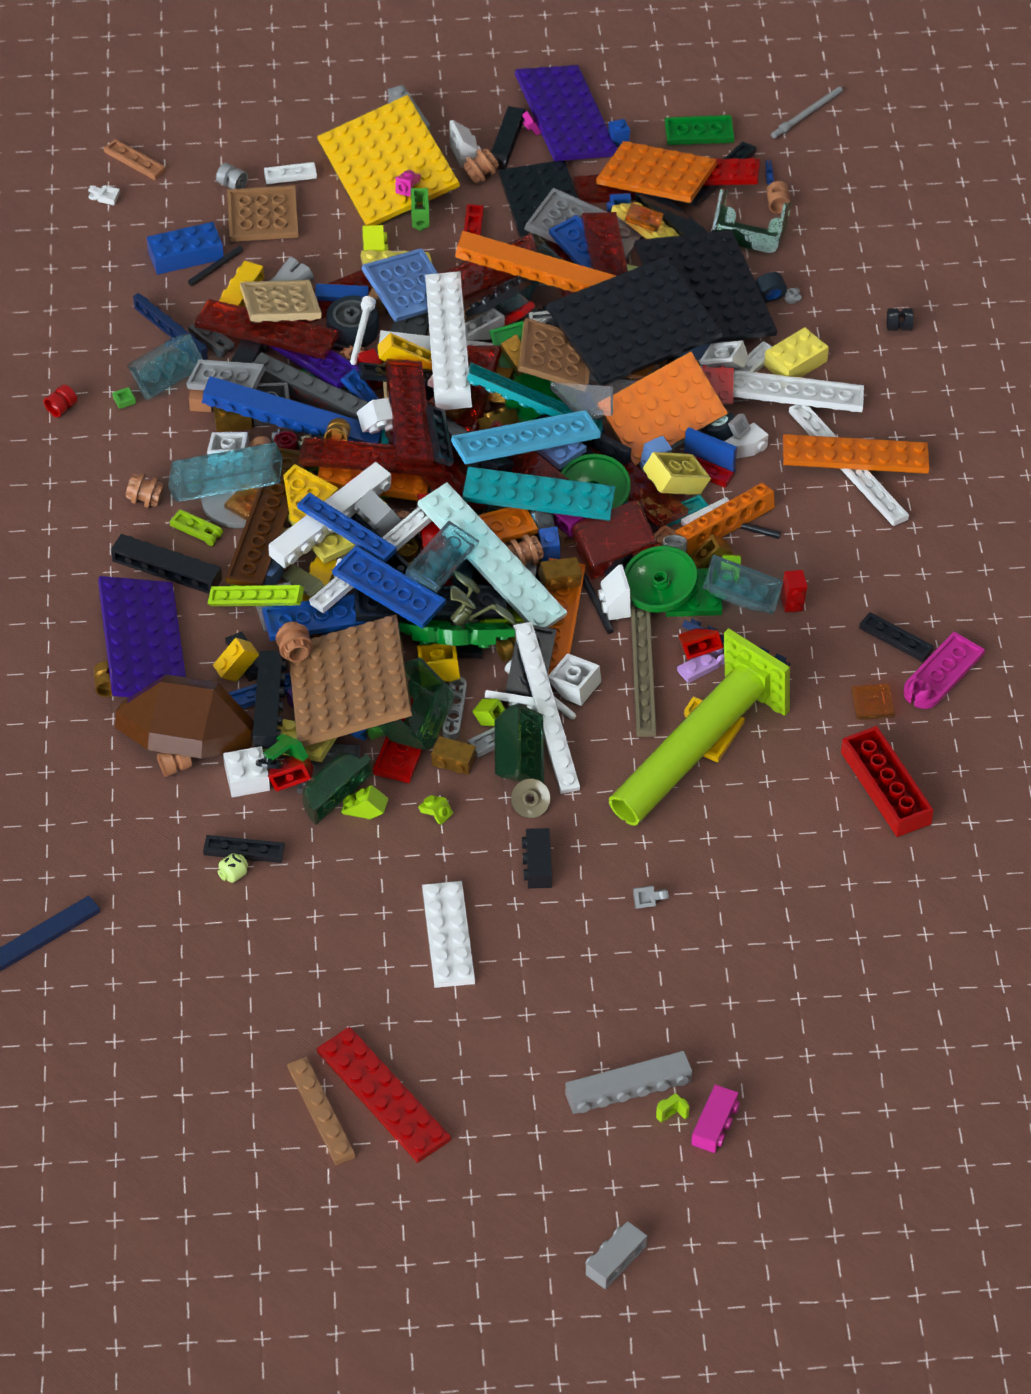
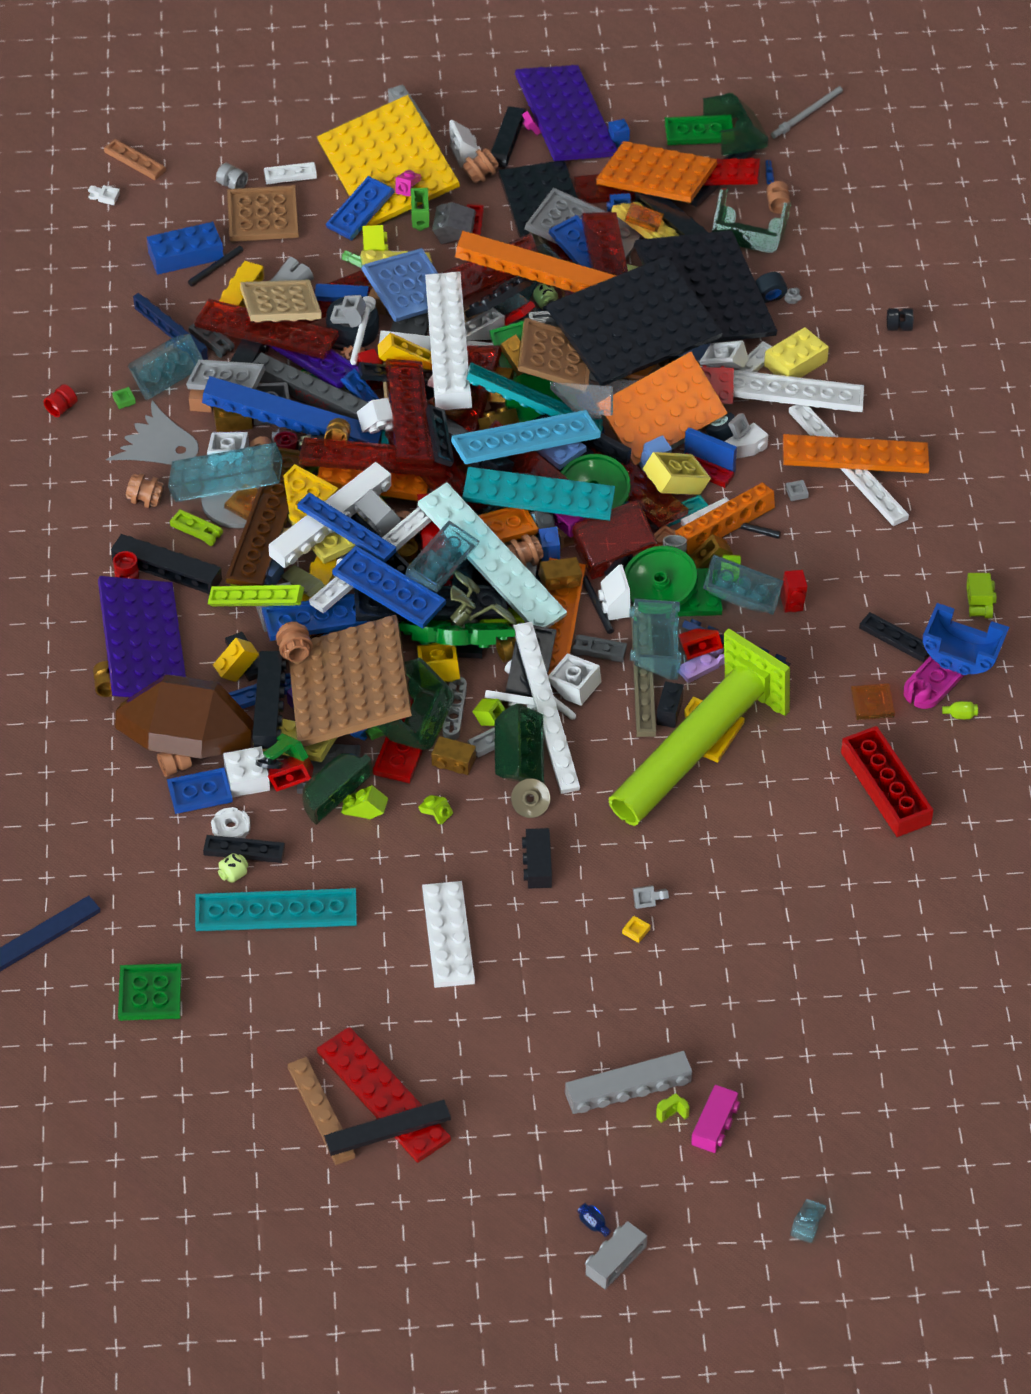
(126, 565): none -> red wheel
(150, 992): none -> green plate
(158, 441): none -> light grey piece
(199, 790): none -> blue plate
(227, 816): none -> white tile
(275, 909): none -> teal plate
(350, 311): none -> light grey brick
(354, 259): none -> bright green axle
(360, 208): none -> blue tile
(387, 1127): none -> black tile
(451, 220): none -> flat silver slope
(544, 294): none -> yellowish green head
(593, 1219): none -> clear blue plant
(599, 648): none -> dark grey plate
(636, 929): none -> yellow plate
(656, 637): none -> clear light blue windscreen
(670, 704): none -> black brick
(748, 132): none -> clear green windscreen
(797, 490): none -> light grey plate
(807, 1220): none -> clear light blue plate
(961, 646): none -> blue cylinder
(961, 710): none -> lime plant
(981, 594): none -> lime hinge

